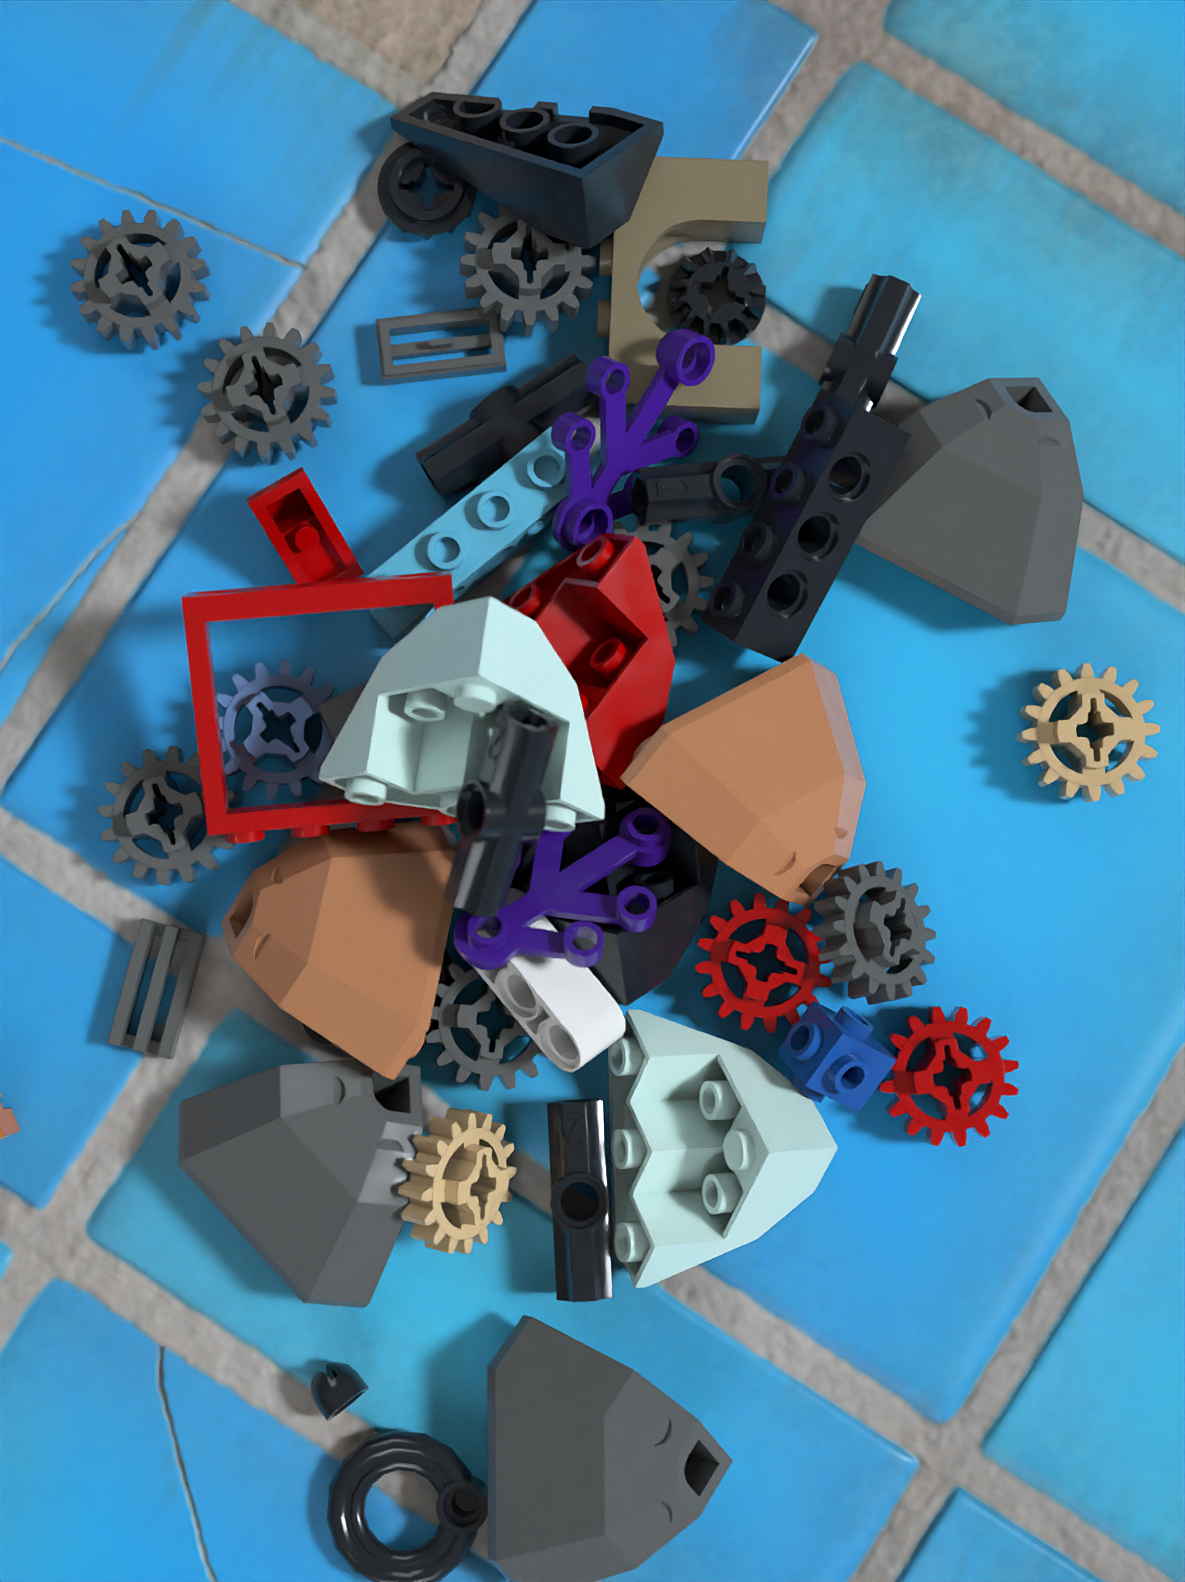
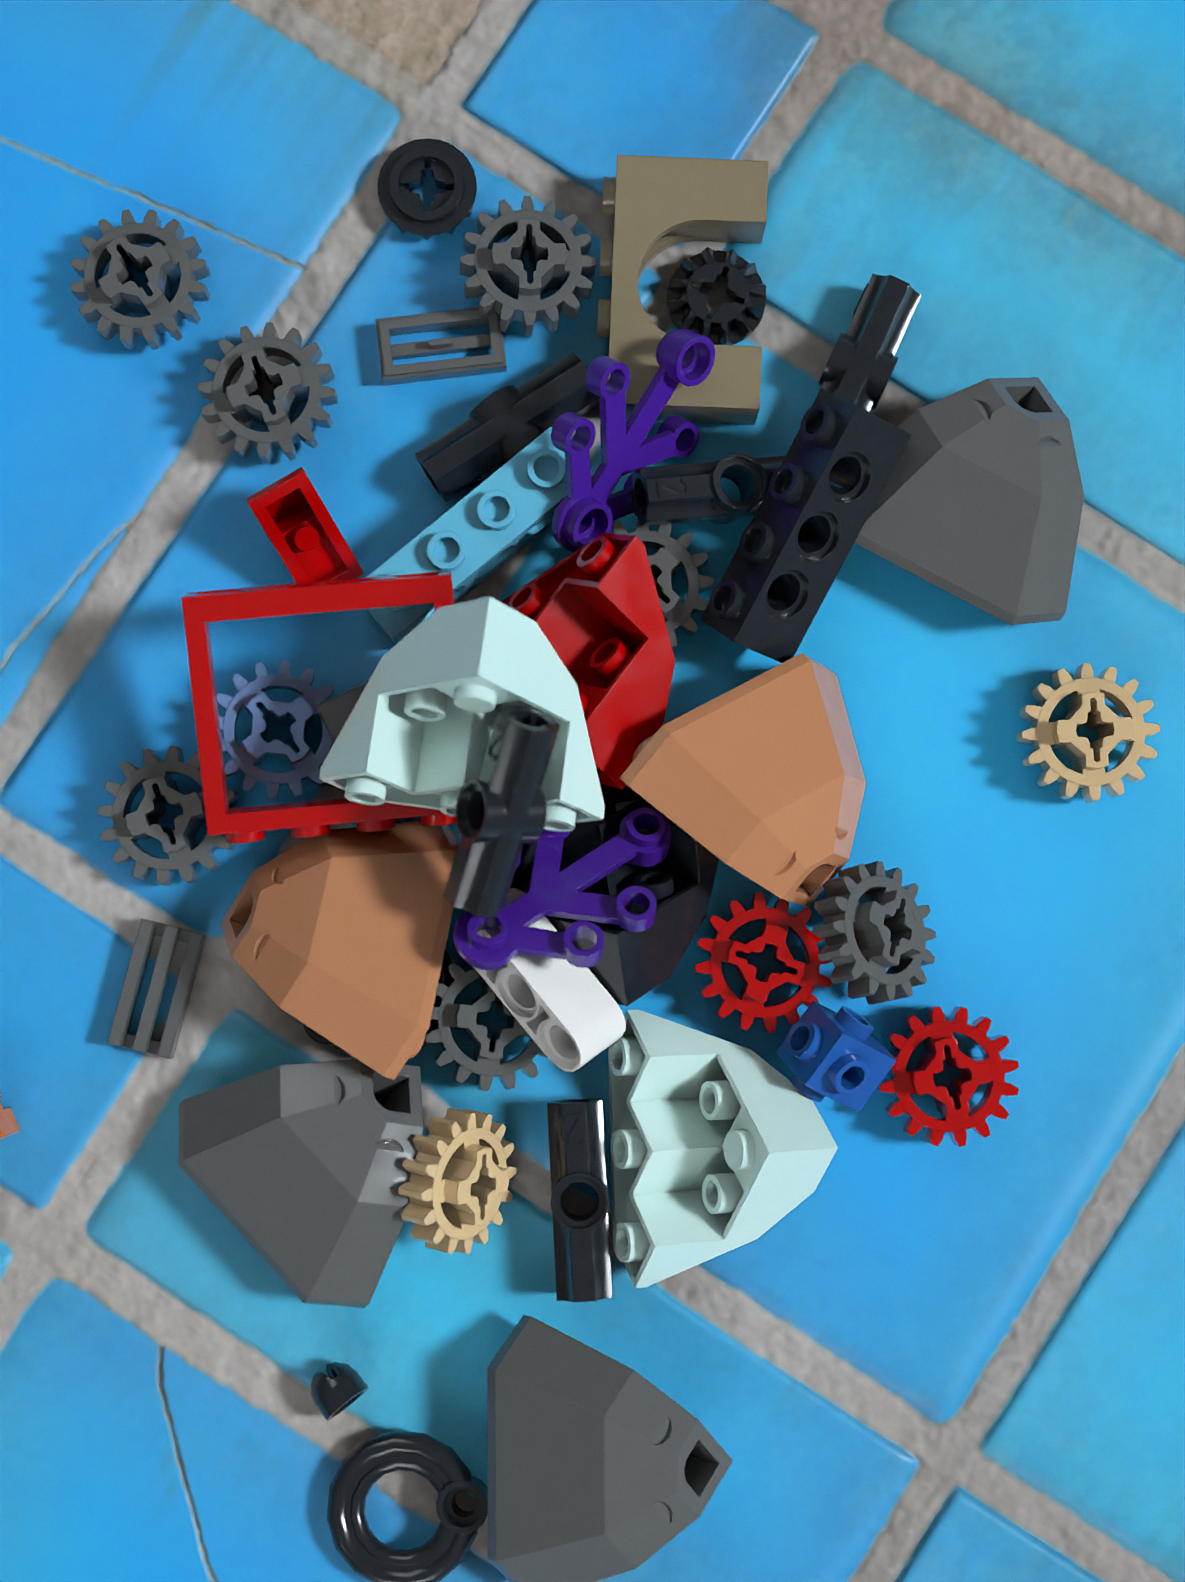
(549, 169): black wedge -> none

